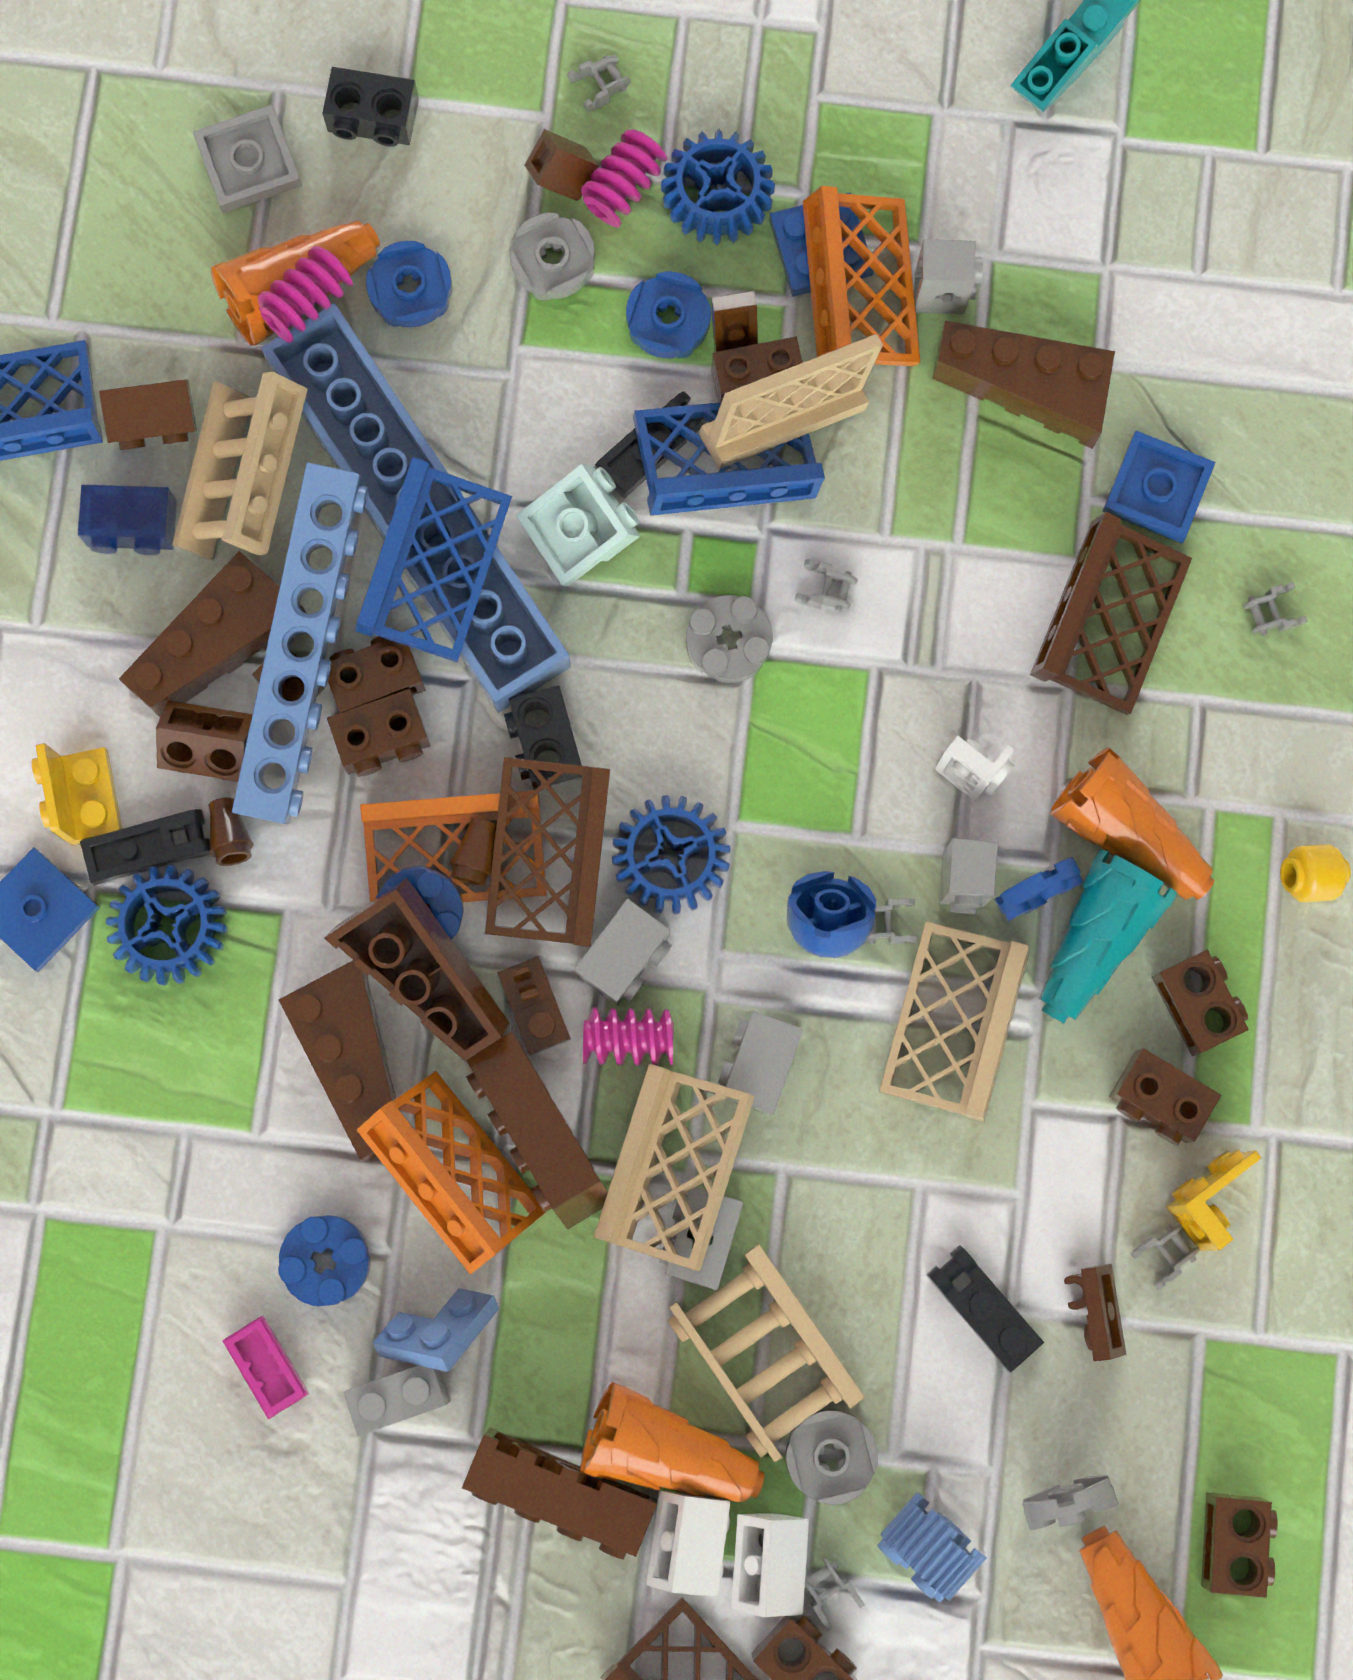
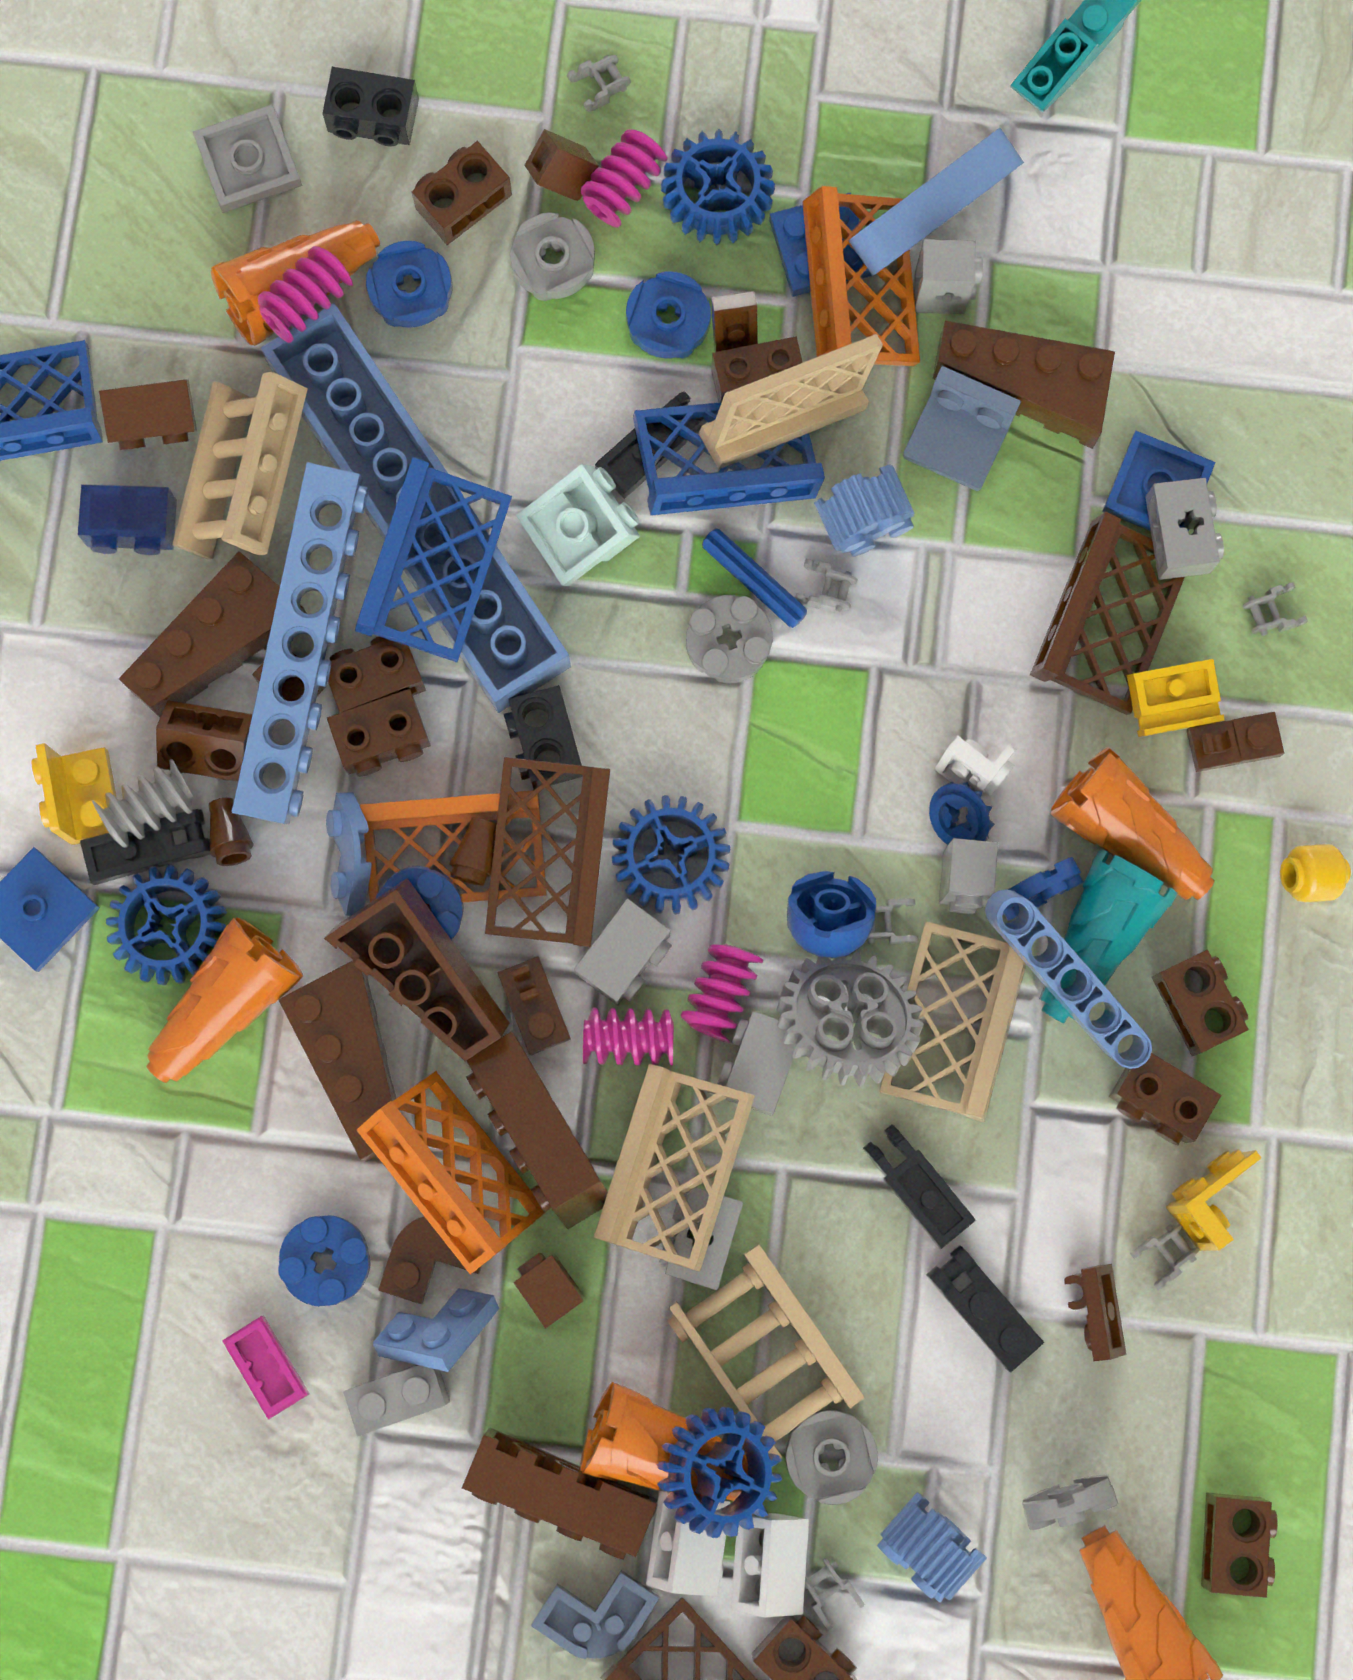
(145, 804): none -> light grey piece
(224, 997): none -> orange cone
(347, 827): none -> medium blue plate
(414, 1261): none -> reddish brown plate
(470, 199): none -> reddish brown brick
(548, 1288): none -> reddish brown brick
(601, 1630): none -> sand blue plate
(711, 1488): none -> blue gear
(720, 990): none -> dark pink piece
(754, 578): none -> blue axle
(865, 511): none -> medium blue brick
(886, 1014): none -> light grey gear
(922, 1190): none -> black hinge
(936, 201): none -> medium blue beam
(945, 812): none -> blue gear
(961, 429): none -> sand blue bracket
(1086, 989): none -> medium blue beam
(1174, 549): none -> light grey brick
(1175, 697): none -> yellow plate
(1235, 741): none -> reddish brown plate

